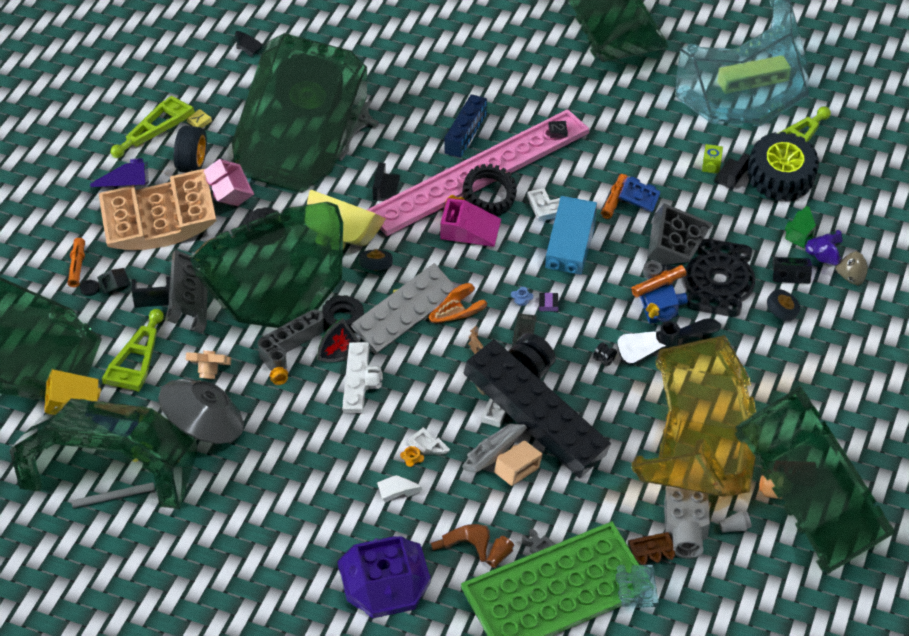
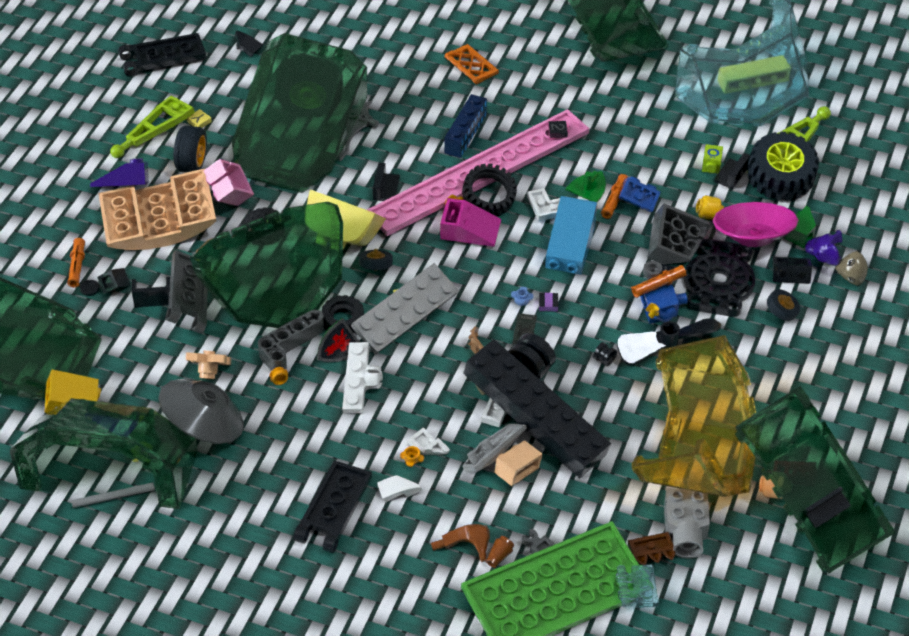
(127, 377): lime plate -> none
(162, 53): none -> black hinge
(338, 496): none -> black hinge
(387, 590): dark purple piece -> none
(451, 307): orange animal -> none
(473, 54): none -> orange window
(588, 186): none -> green shield
(708, 207): none -> yellow head
(738, 522): light grey cone -> none
(755, 222): none -> dark pink dish
(827, 507): none -> black panel

